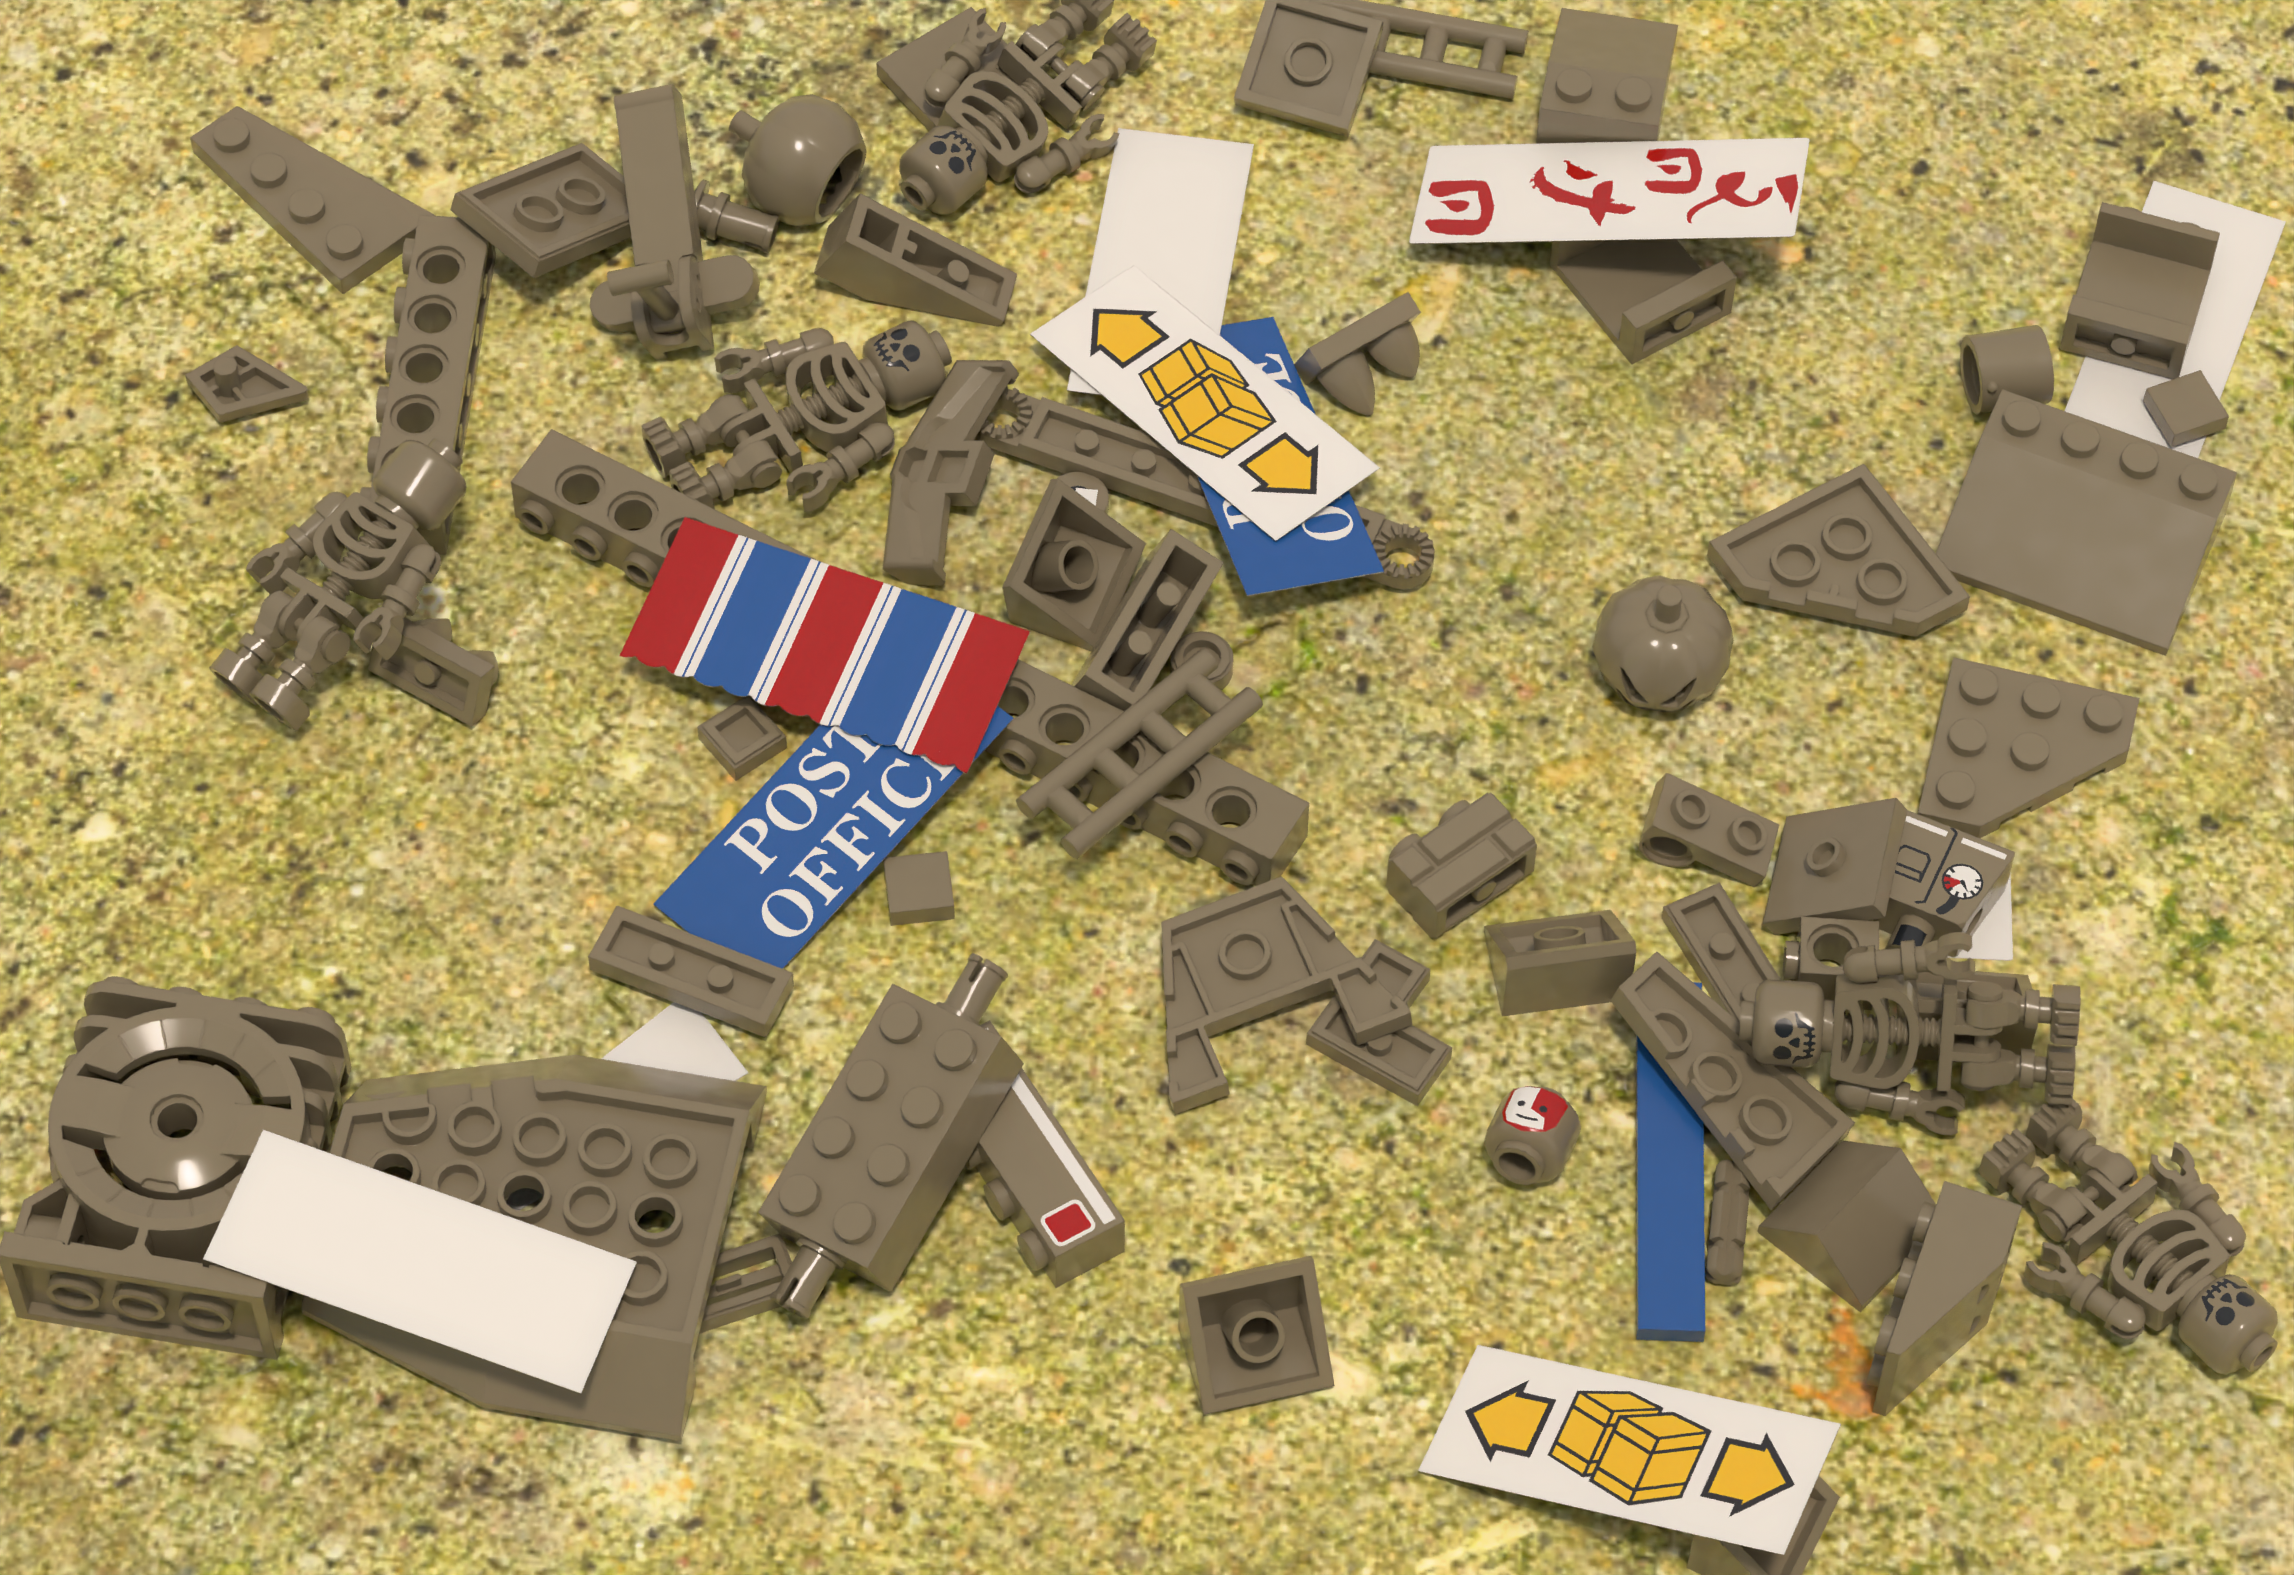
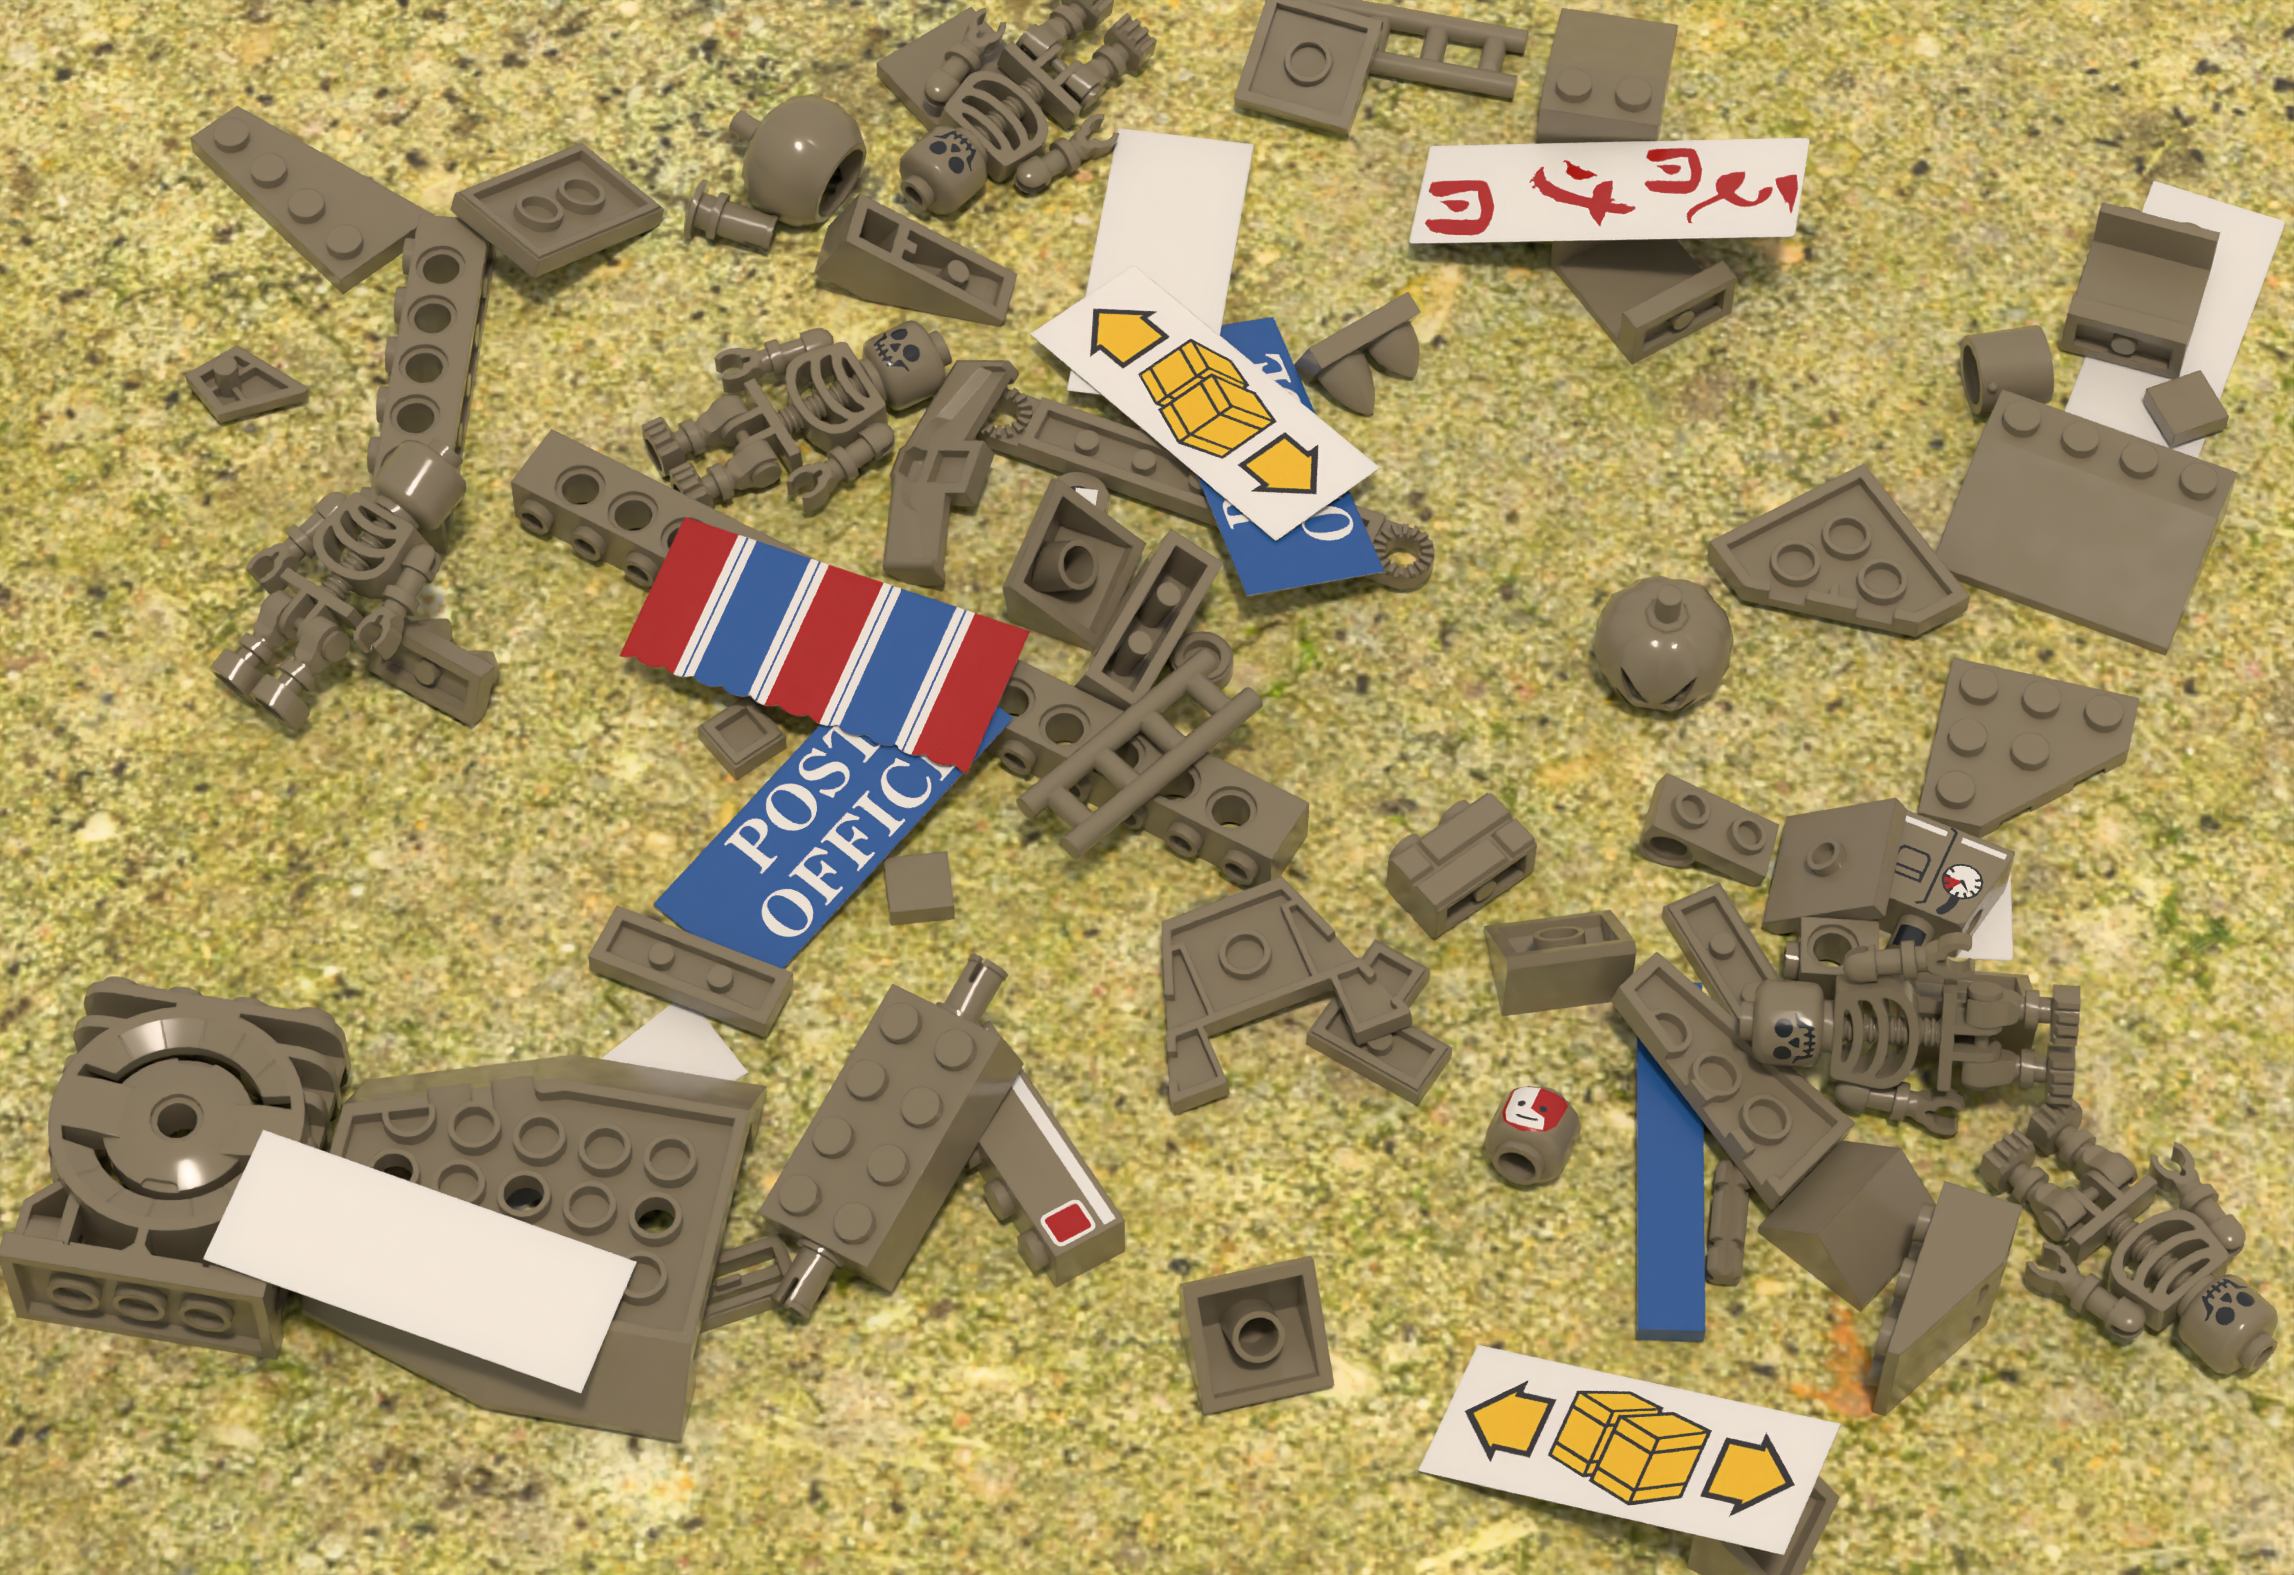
(670, 282): dark tan piece -> none

